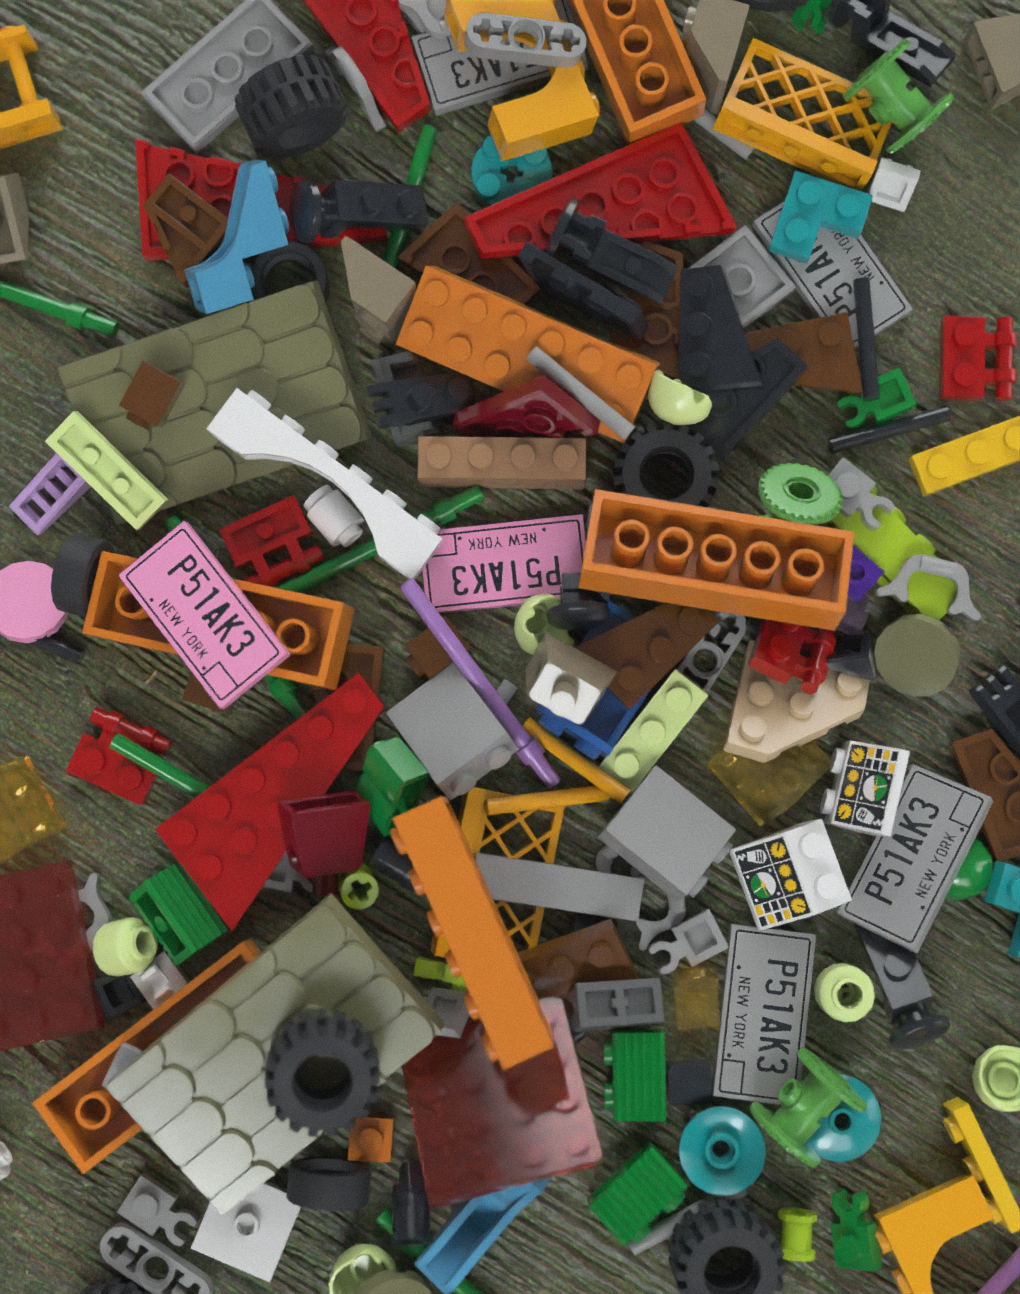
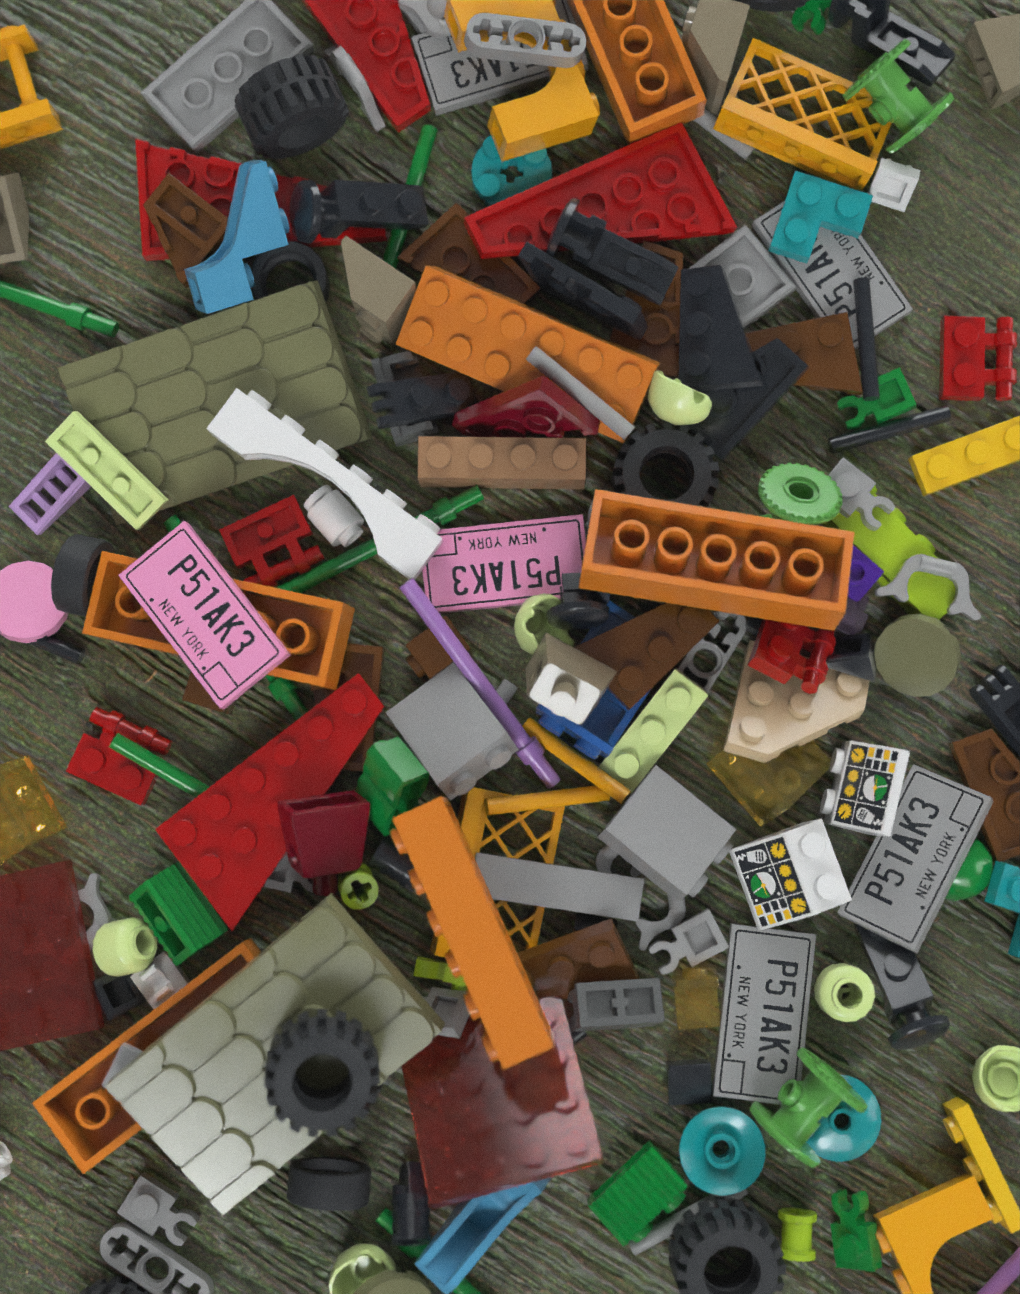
(151, 396): reddish brown brick -> none
(251, 1232): white plate -> none
(372, 1139): orange plate -> none
(636, 1074): green brick -> none

